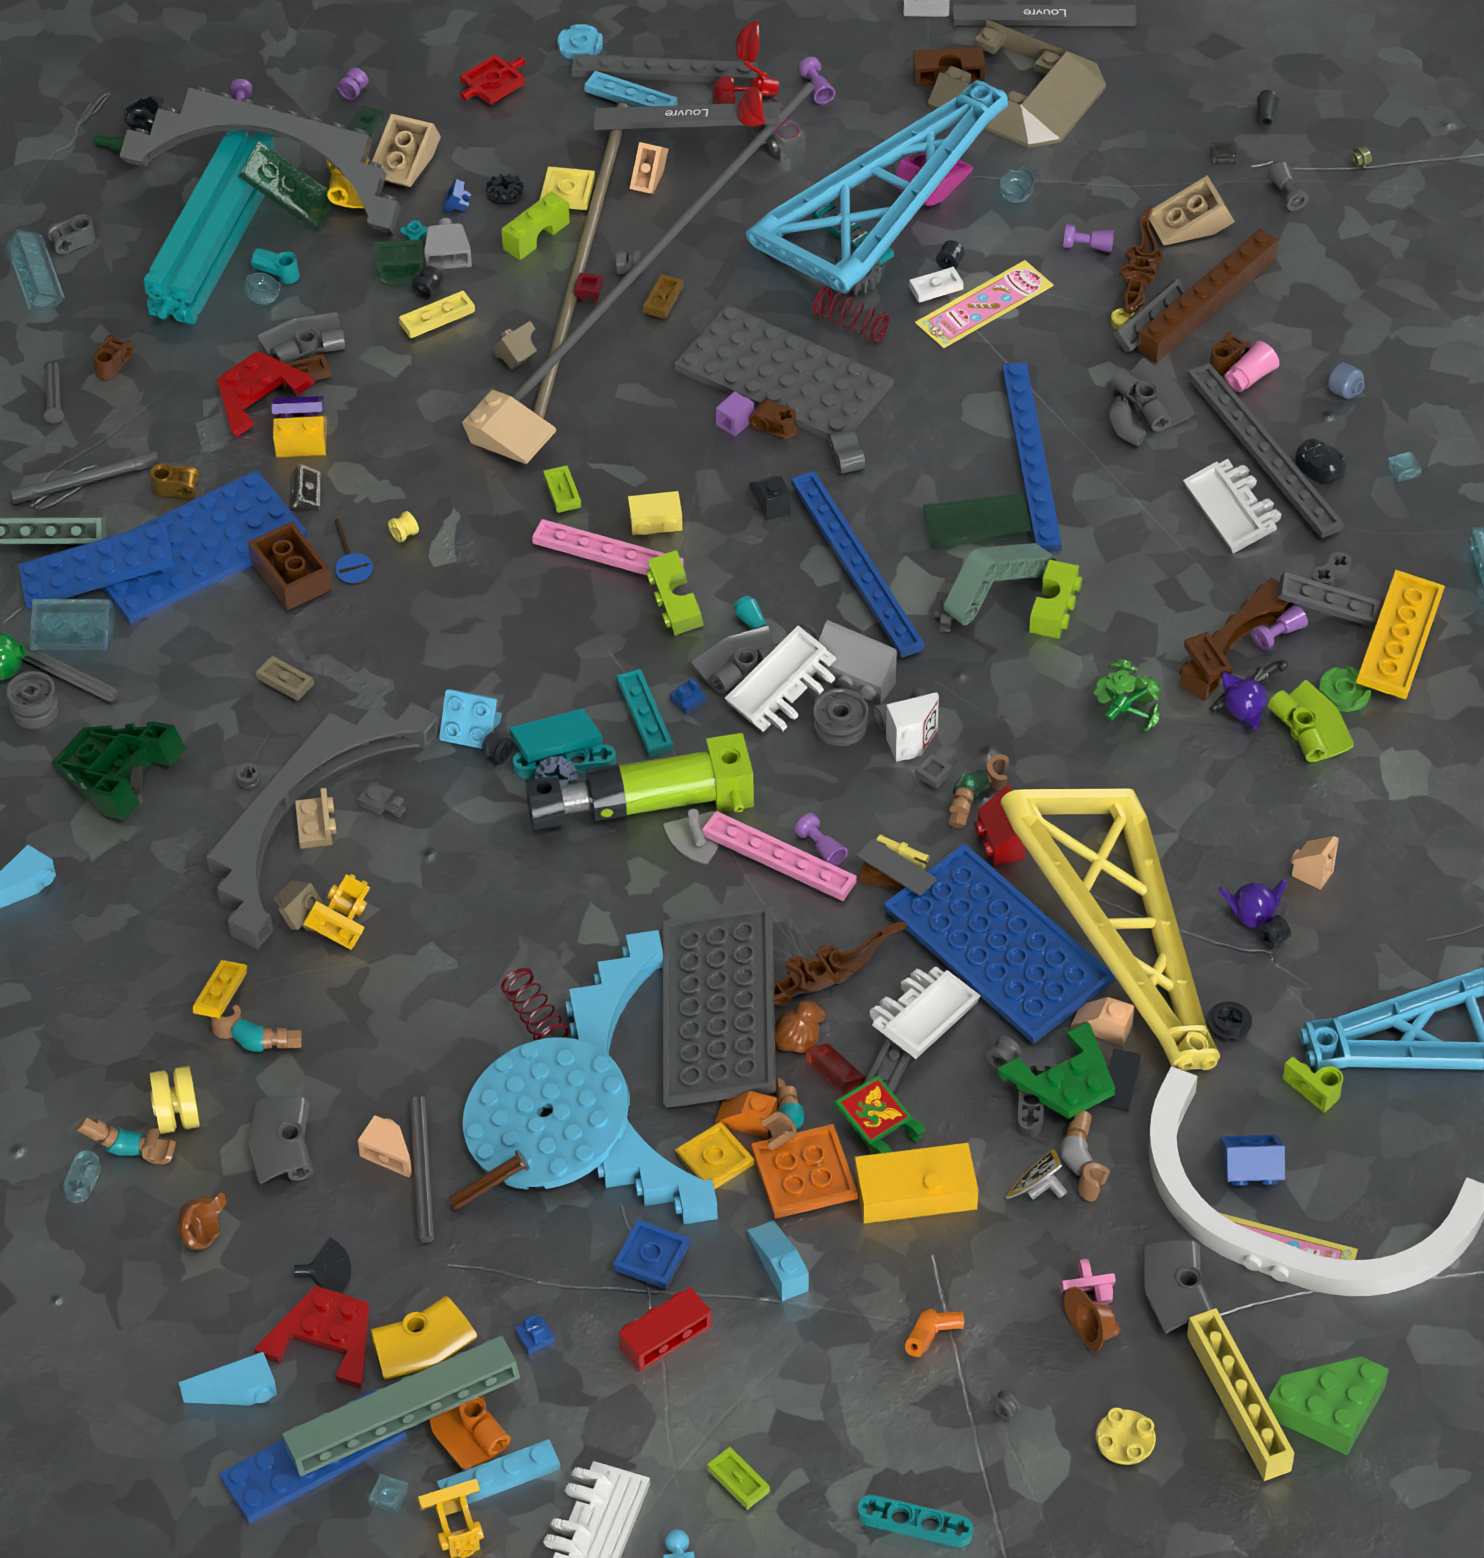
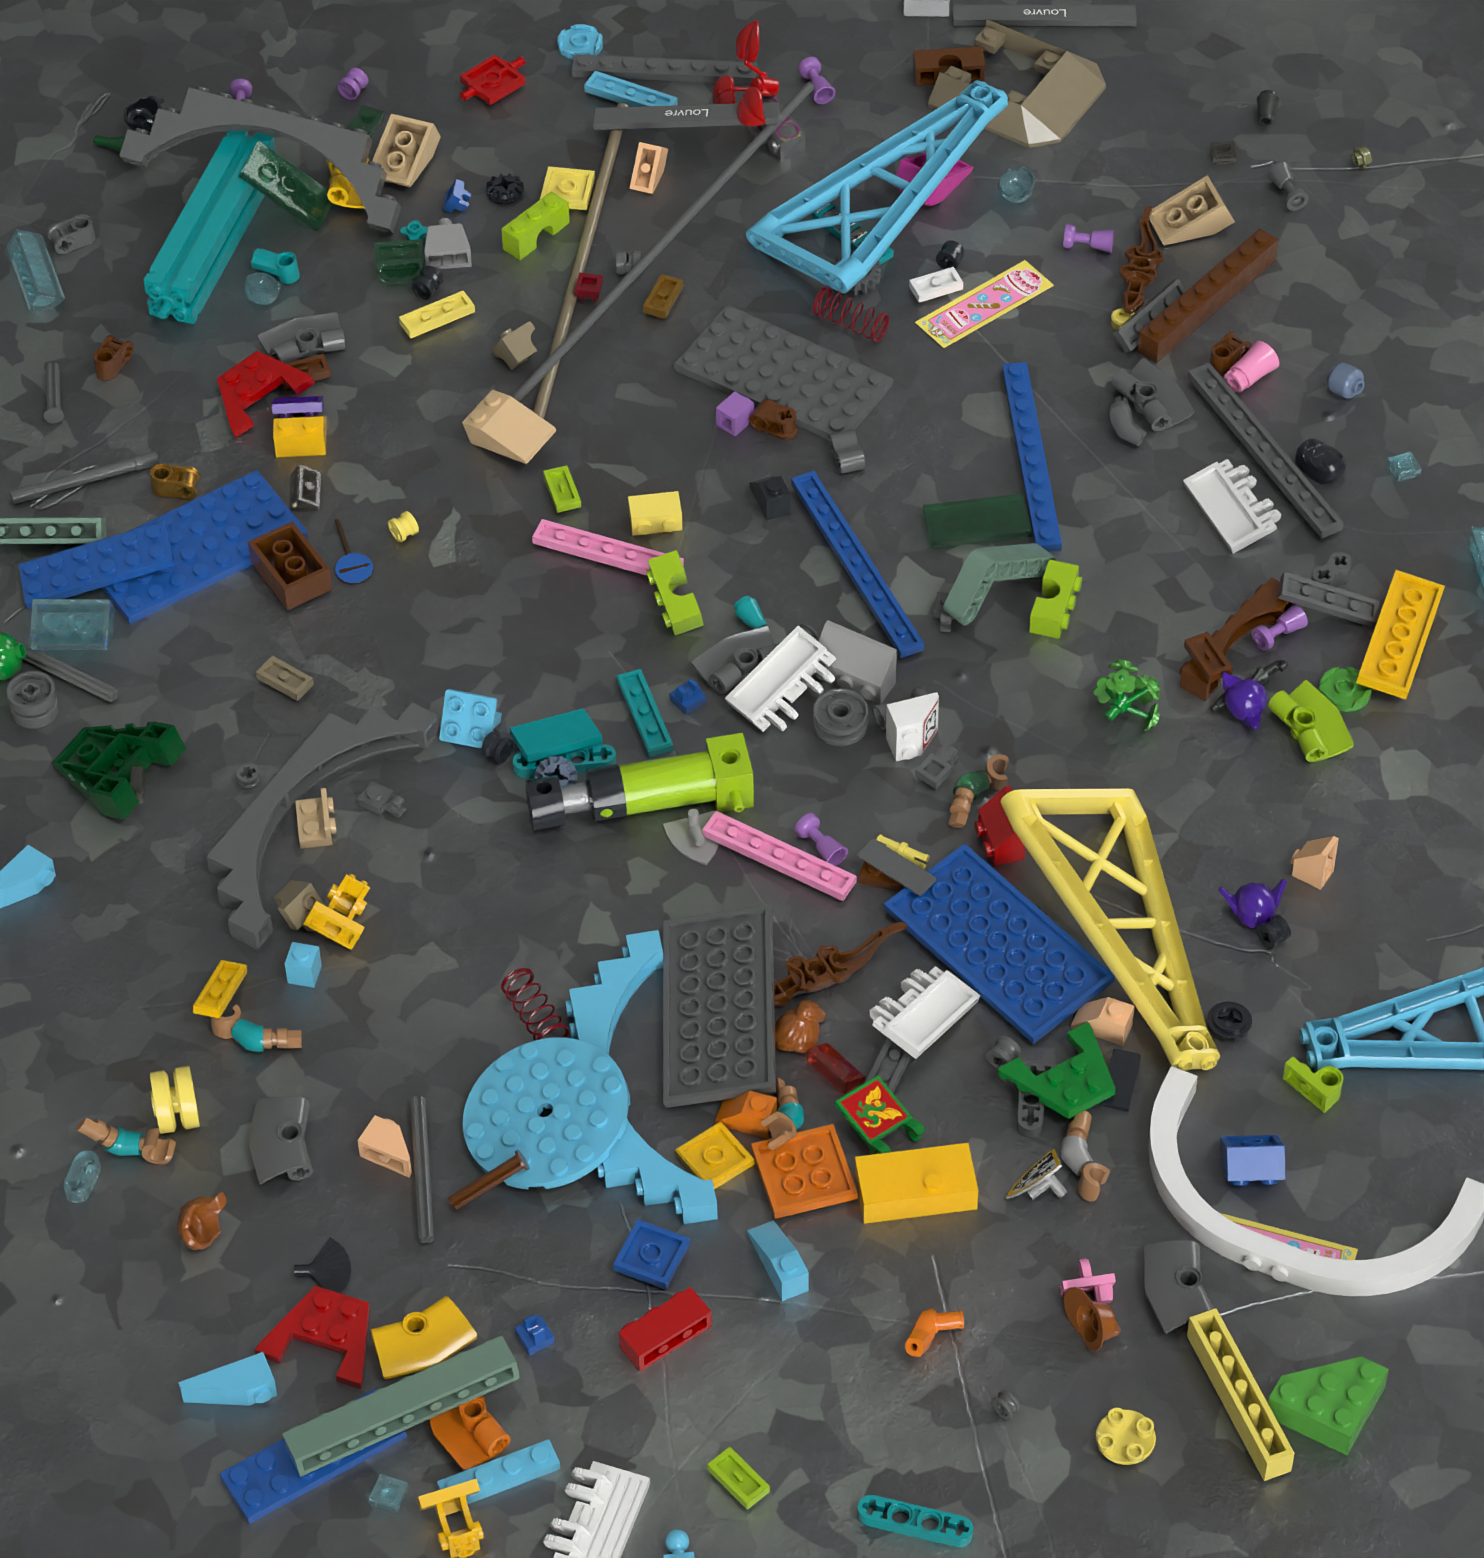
(303, 964): none -> medium azure brick

